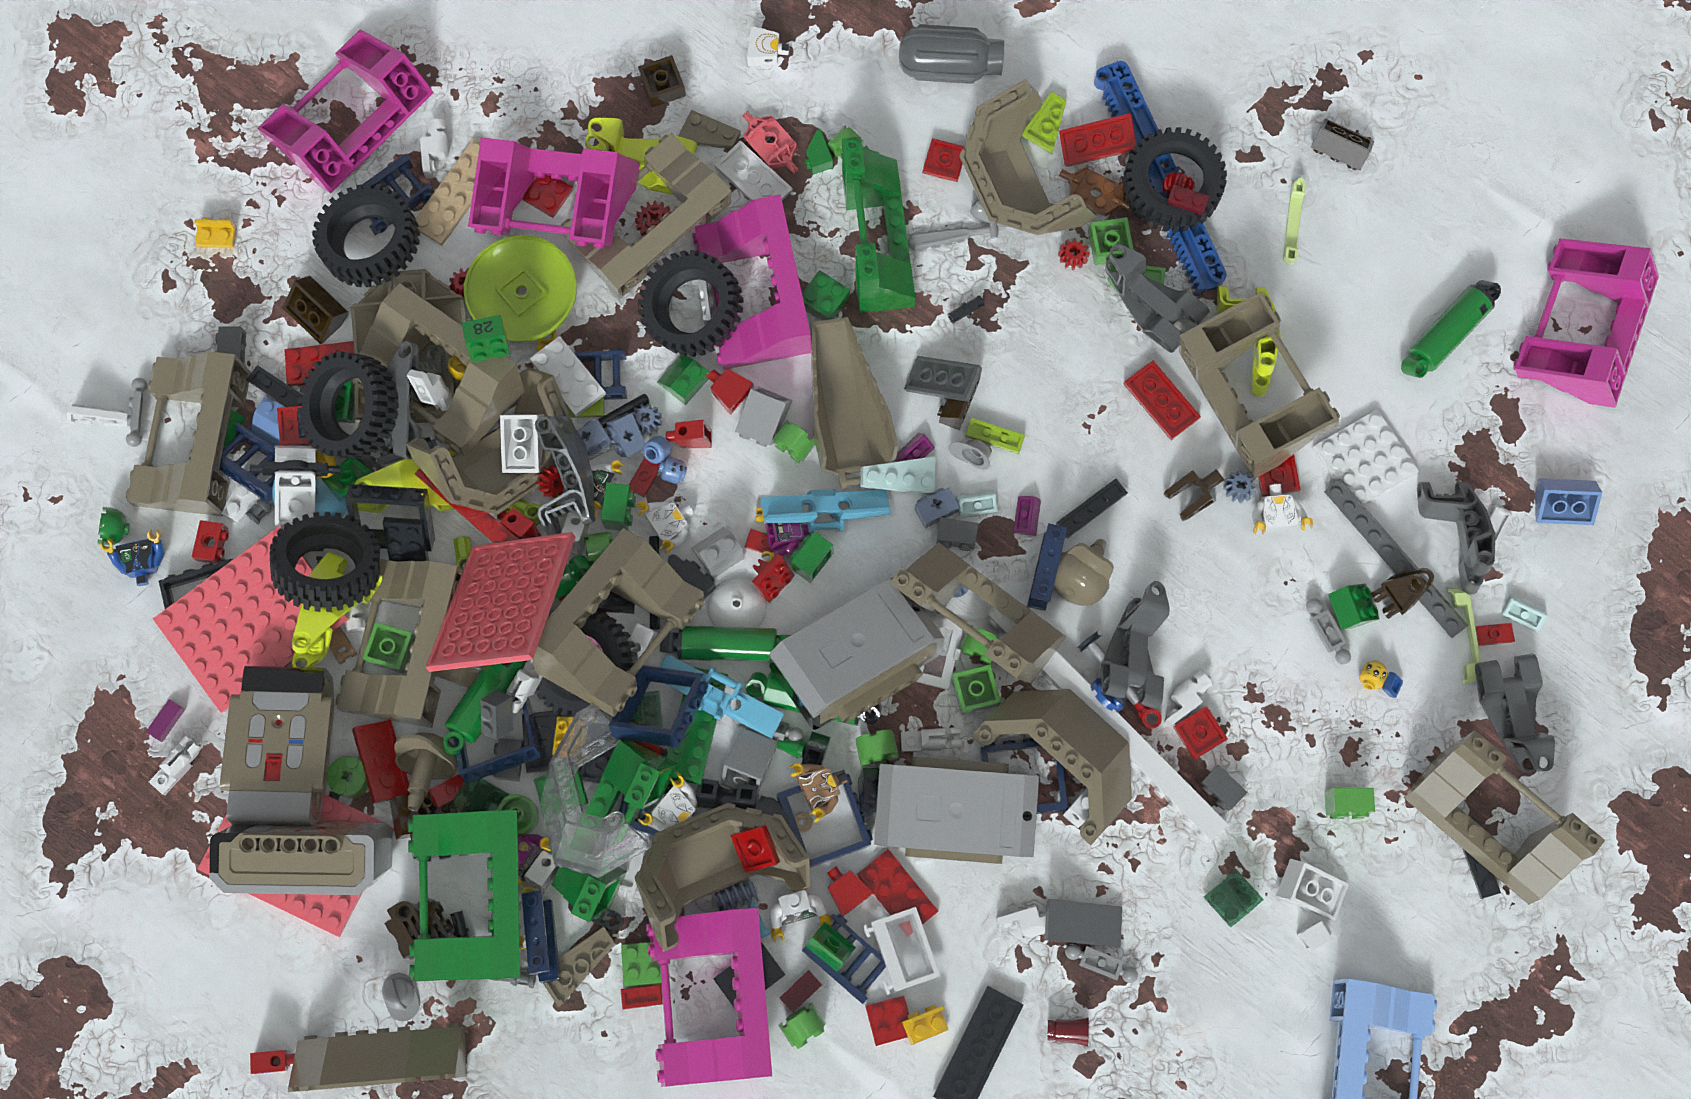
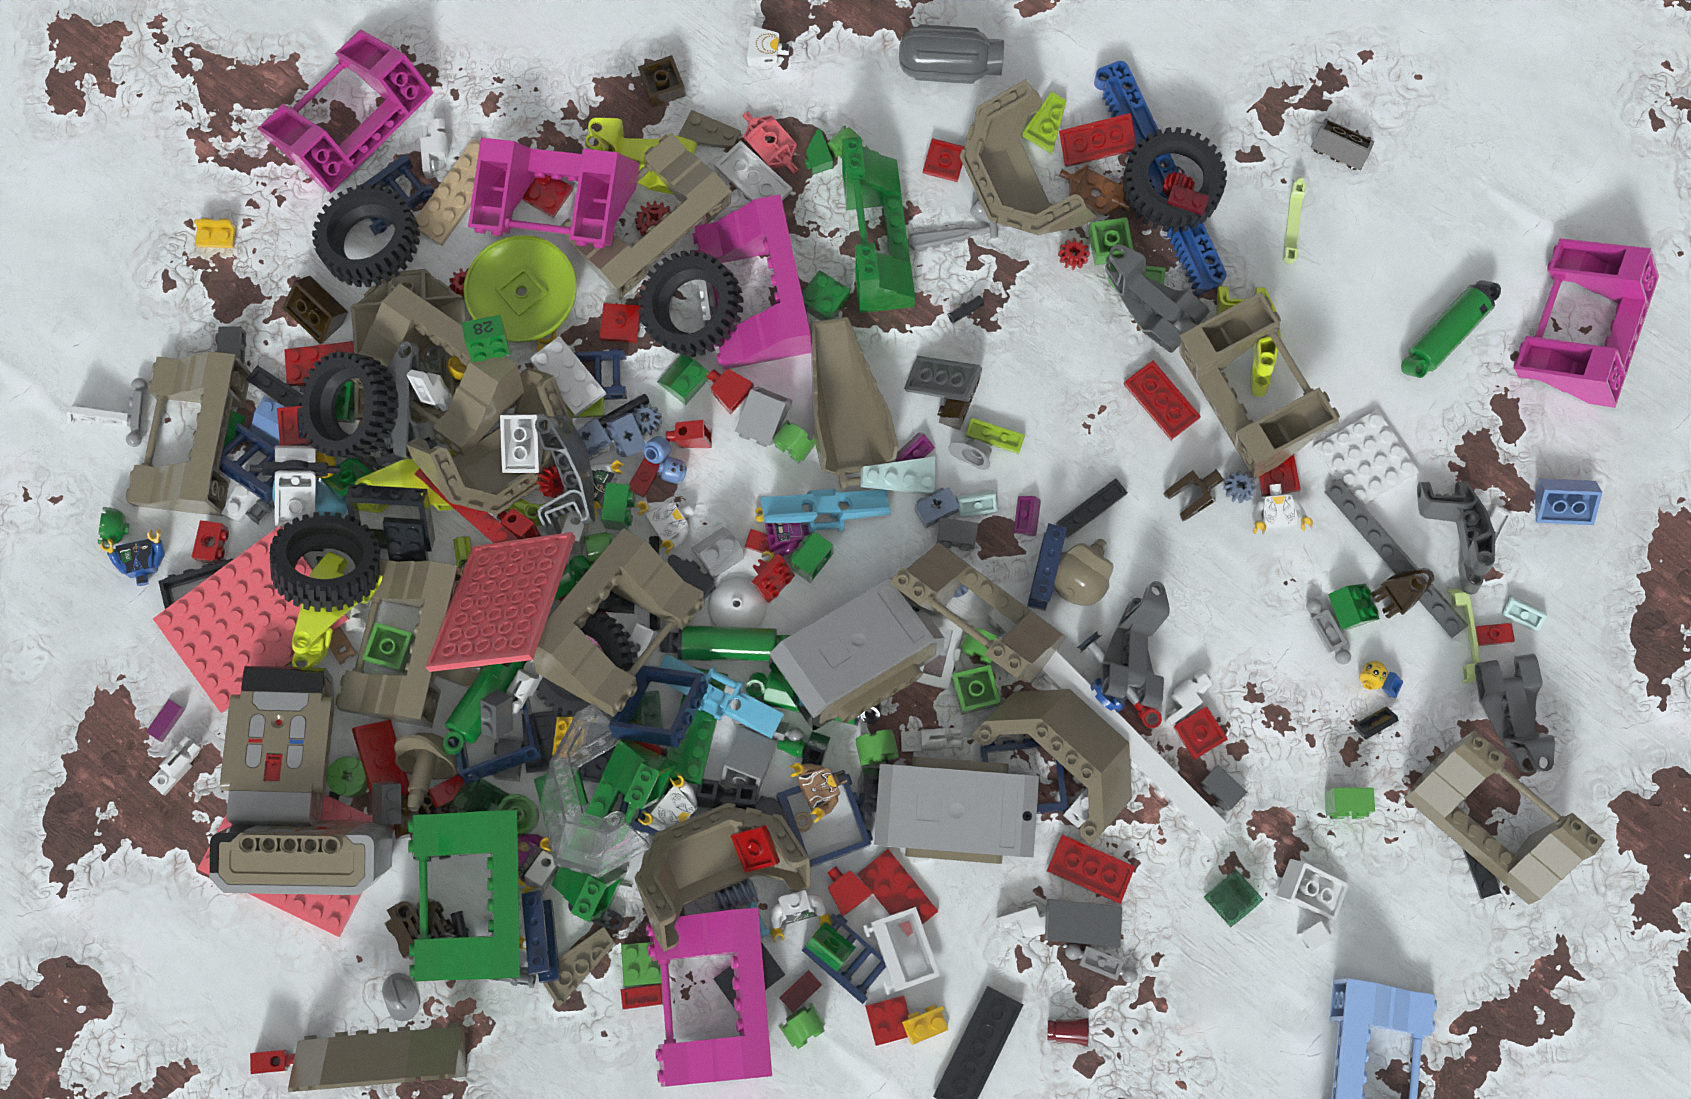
(386, 803): none -> dark grey brick
(620, 323): none -> red plate
(1090, 869): none -> red plate
(1376, 722): none -> black plate

